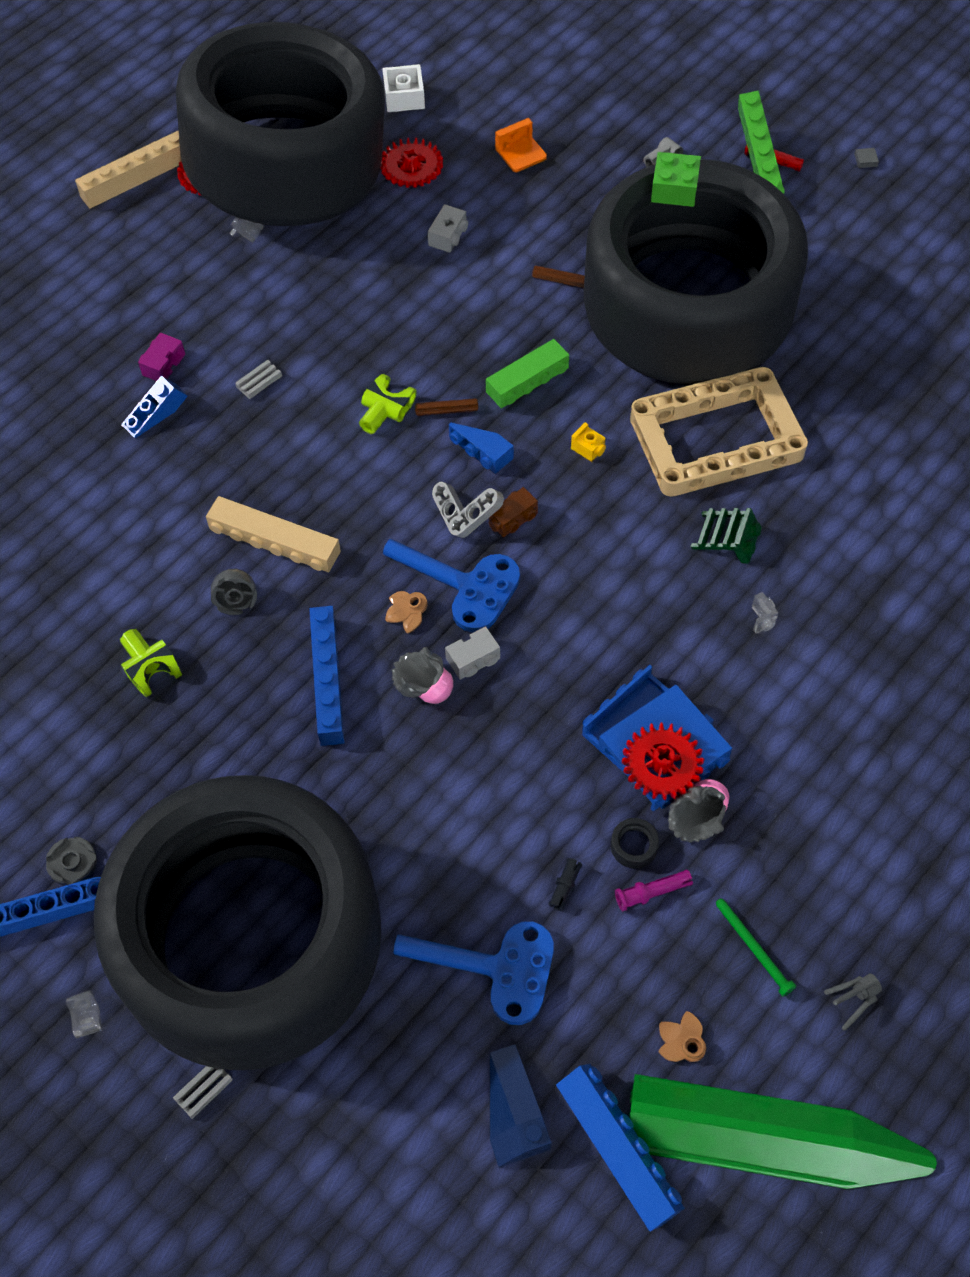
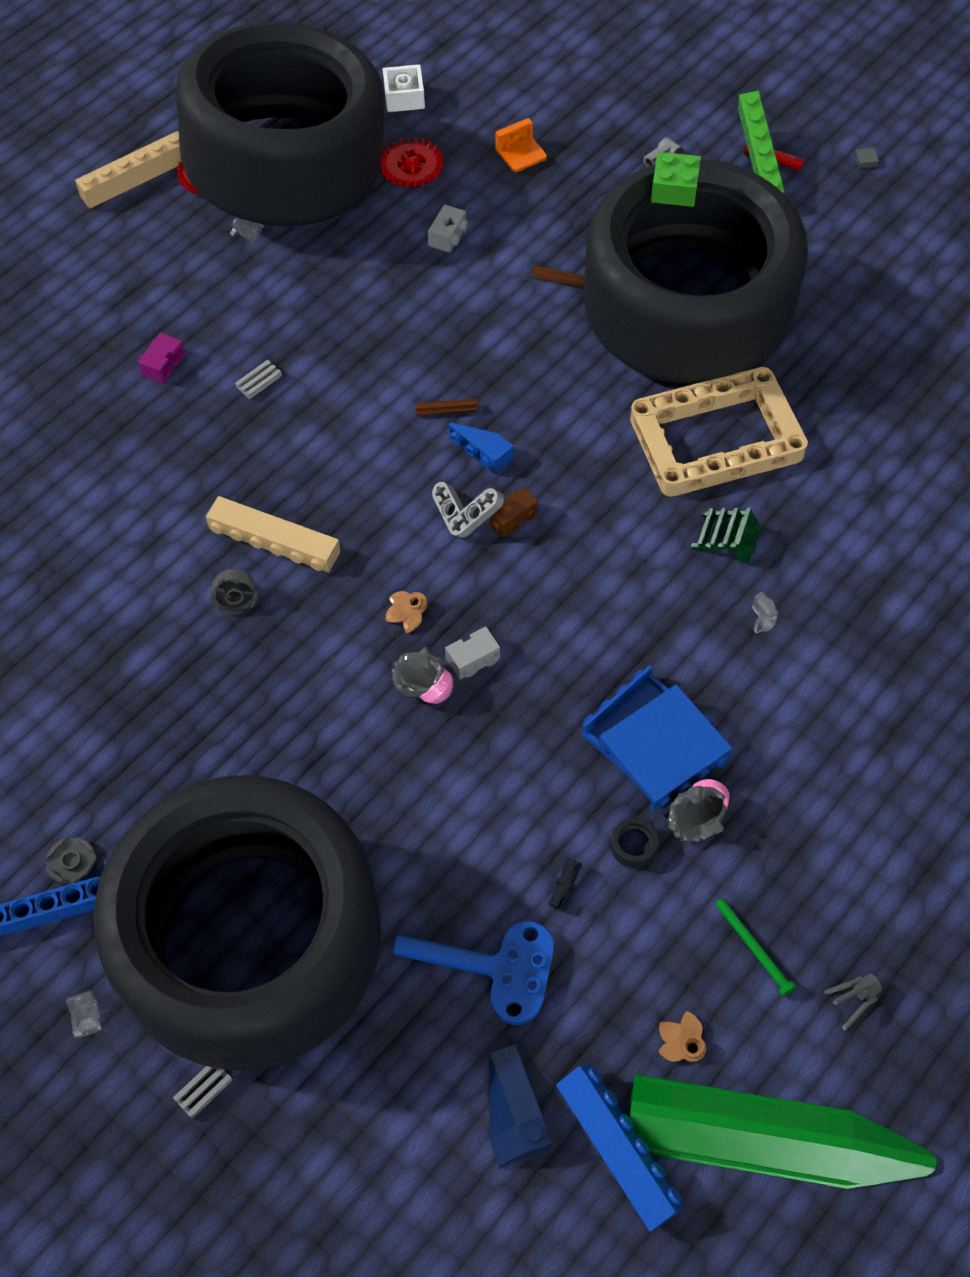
(146, 660): lime connector -> none
(156, 405): blue slope -> none
(326, 676): blue brick -> none
(384, 404): lime connector -> none
(481, 592): blue piece -> none
(527, 373): bright green brick -> none
(588, 442): yellow brick -> none
(643, 892): magenta pin -> none
(662, 761): red gear -> none

